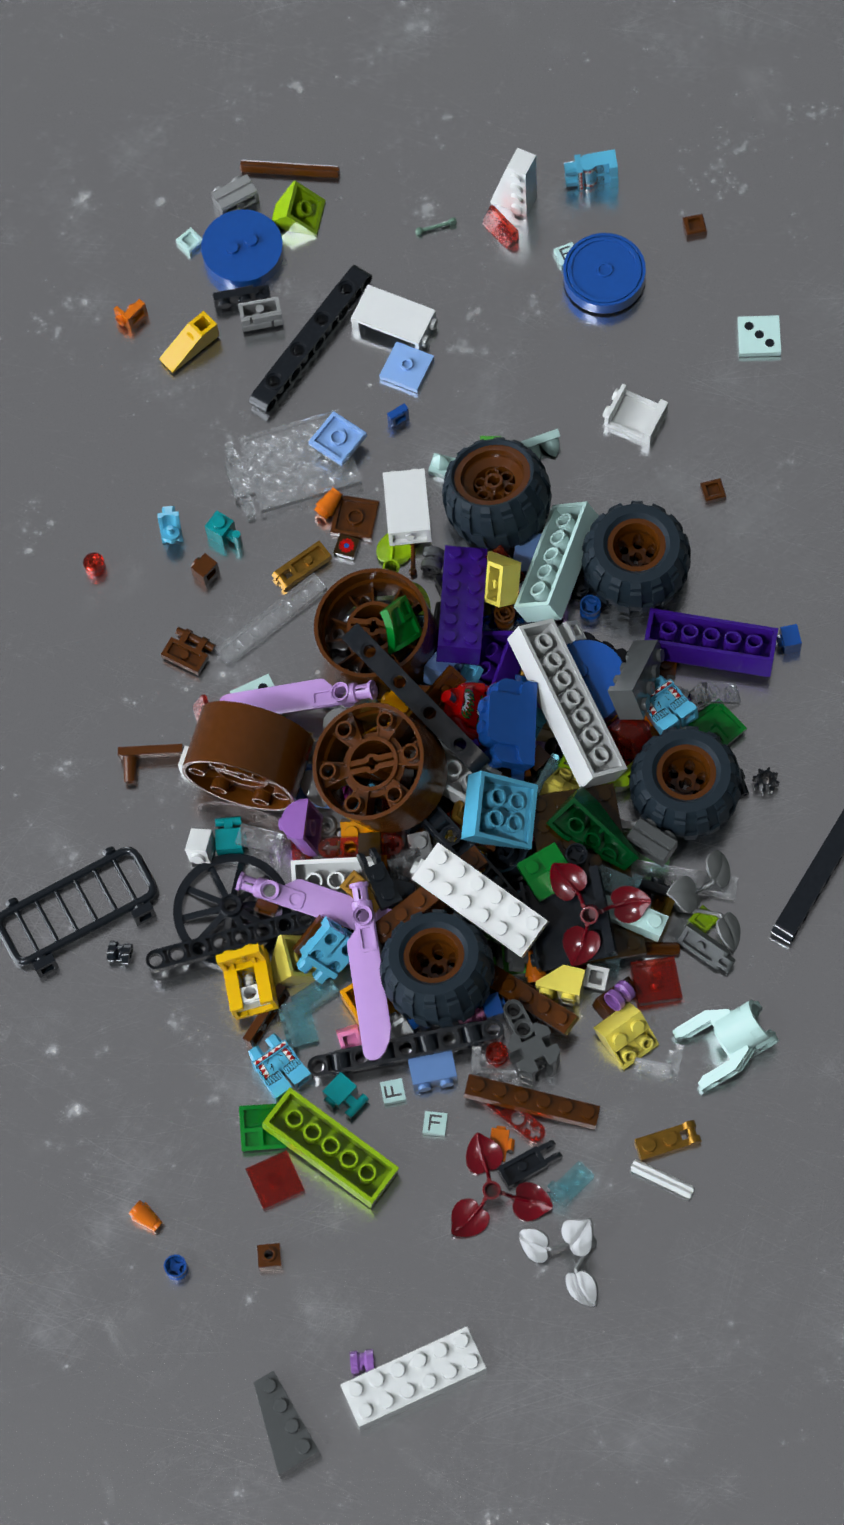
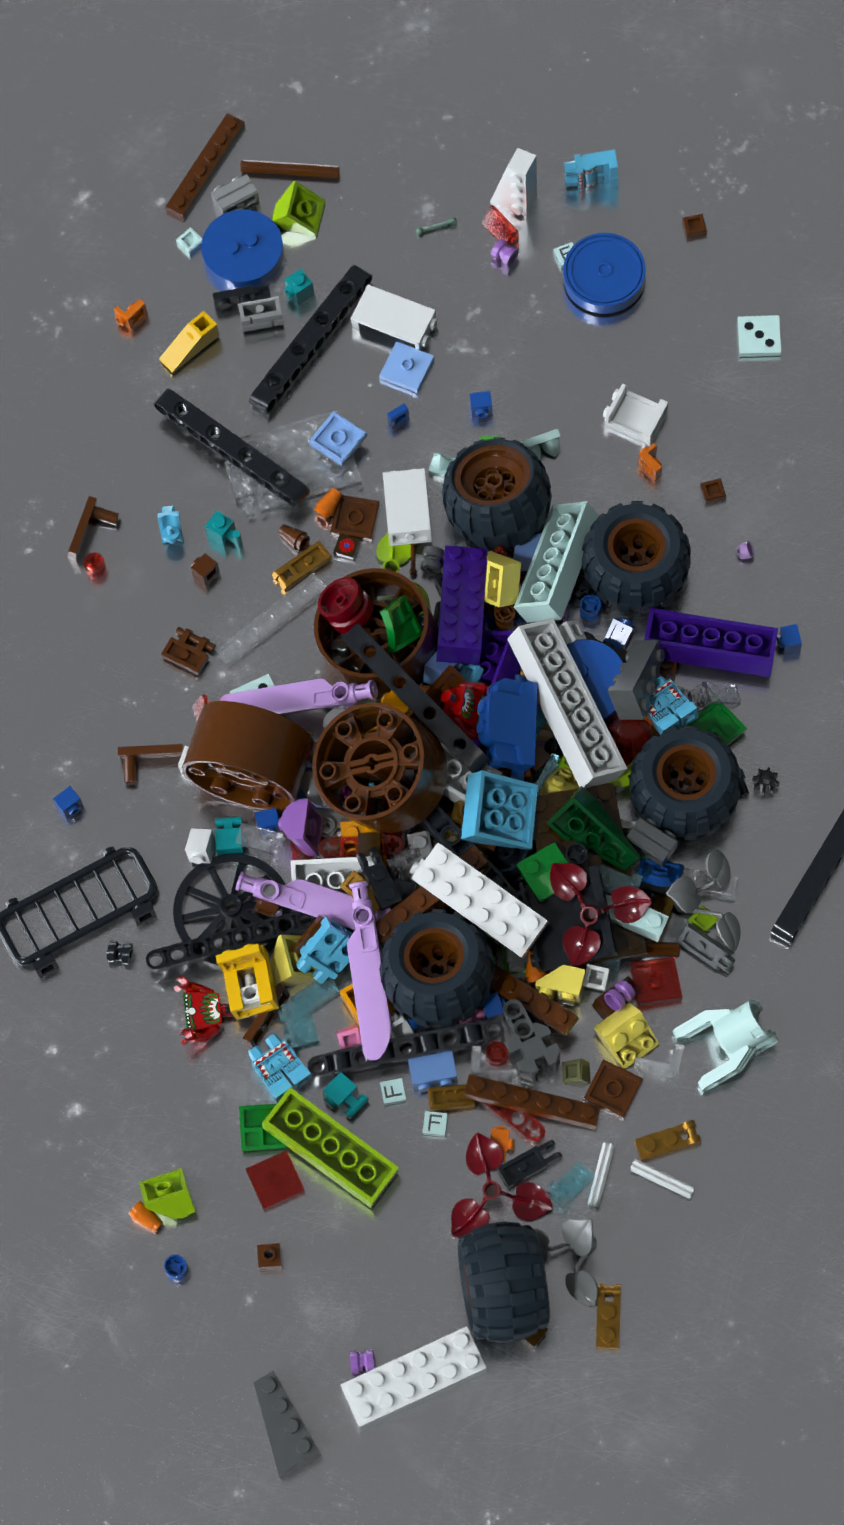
(68, 802): none -> blue plate
(90, 511): none -> reddish brown piece
(168, 1195): none -> lime slope
(202, 1011): none -> red torso
(205, 166): none -> reddish brown plate
(231, 448): none -> black beam
(268, 819): none -> blue plate
(294, 537): none -> reddish brown cone
(299, 287): none -> teal brick
(345, 604): none -> dark red wheel
(448, 1098): none -> pearl gold plate
(481, 404): none -> blue plate
(503, 1282): none -> black wheel
(506, 253): none -> medium lavender wheel
(535, 1340): none -> dark brown slope
(576, 1072): none -> olive slope
(601, 1175): none -> white axle
(608, 1317): none -> pearl gold plate
(613, 1089): none -> reddish brown tile
(619, 632): none -> bracket
(649, 463): none -> orange bracket
(658, 875): none -> blue tile
(746, 550): none -> lavender hinge

